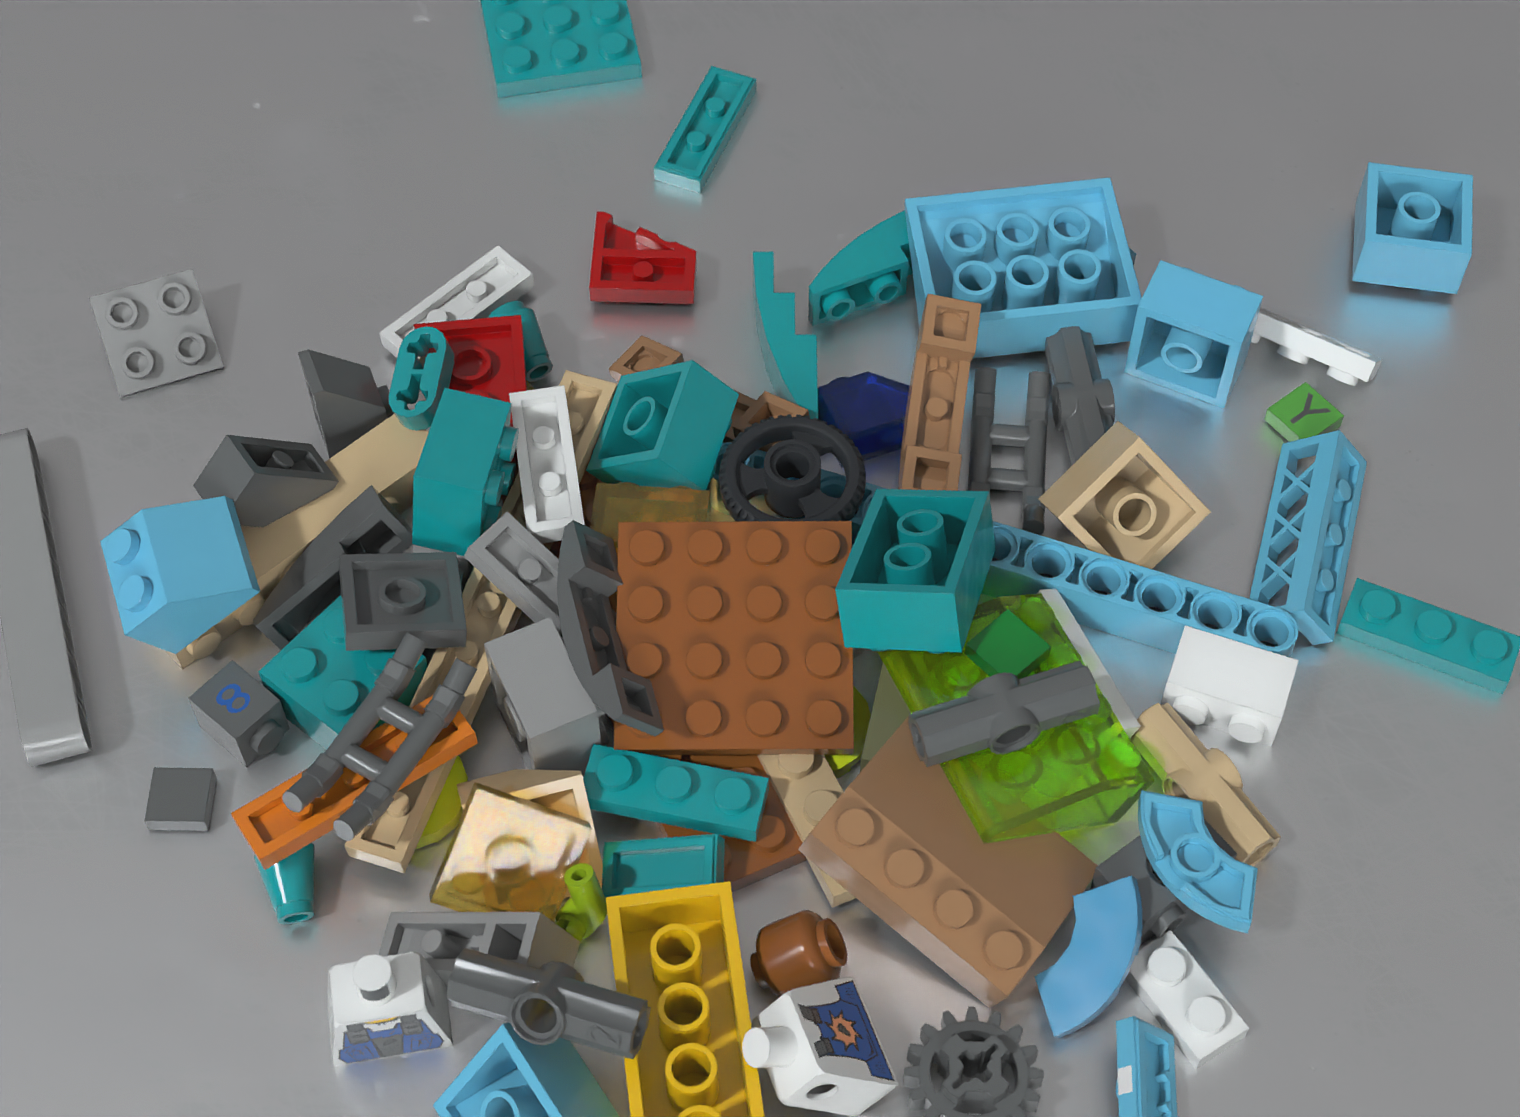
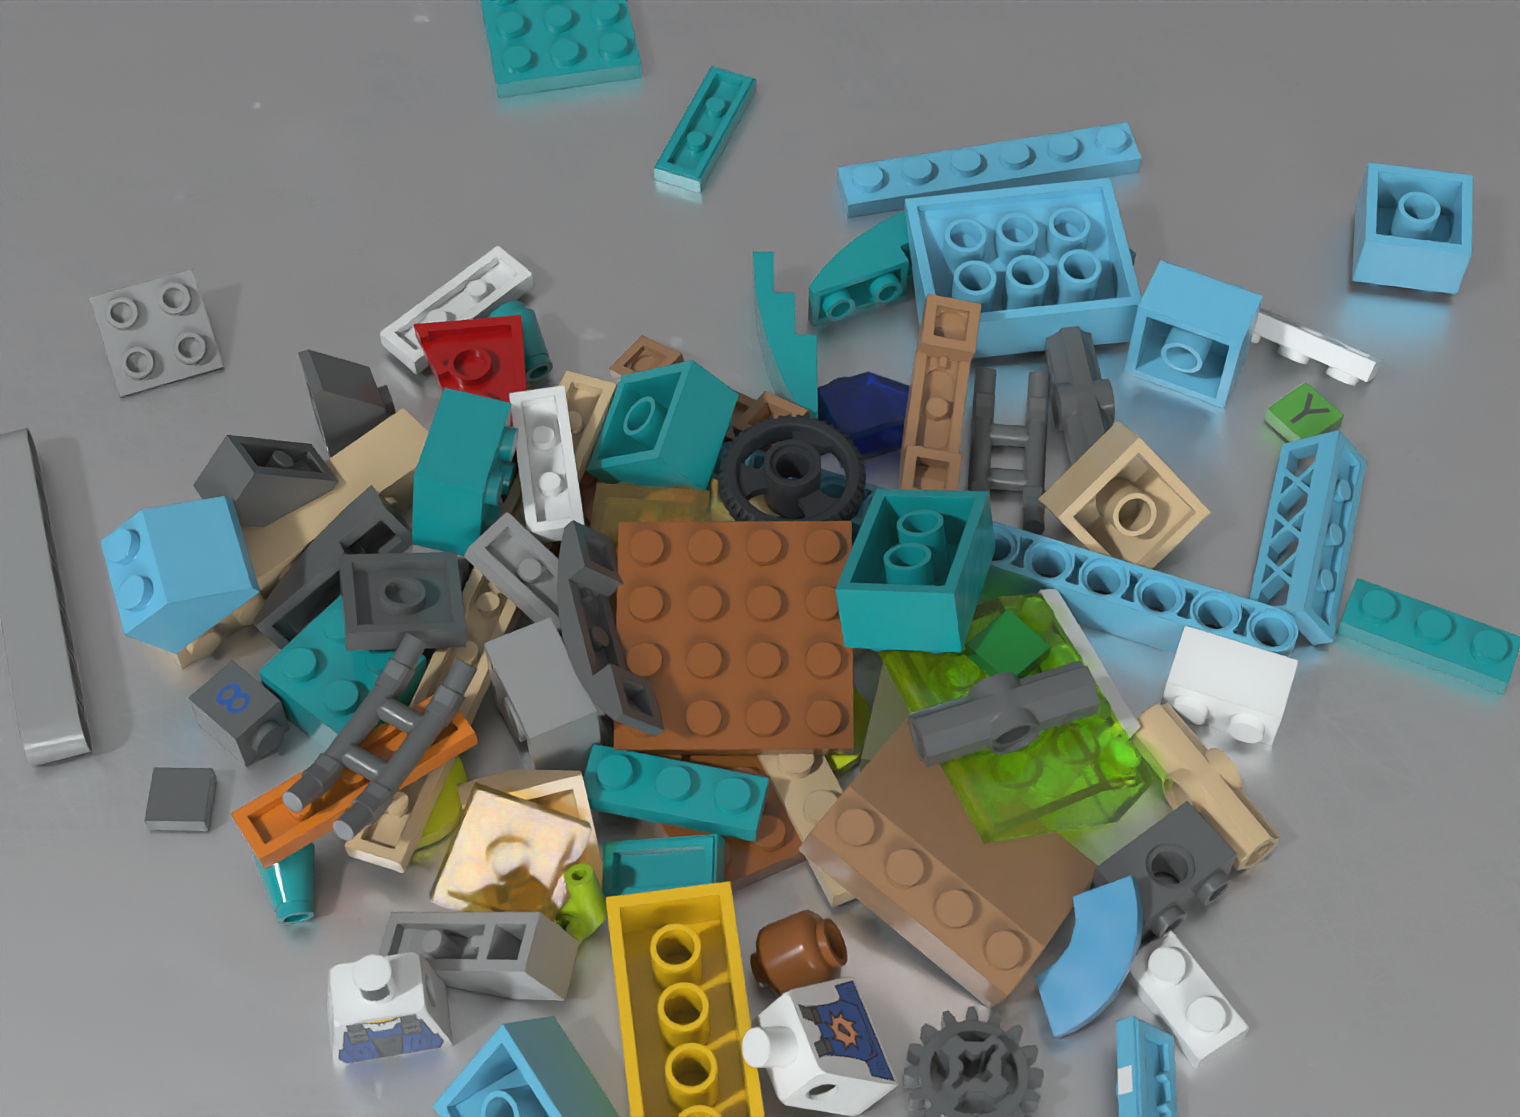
(412, 377): teal beam -> none
(574, 1010): dark grey piece -> none
(639, 266): red wing -> none
(999, 165): none -> medium azure plate
(1193, 863): medium azure tile -> none

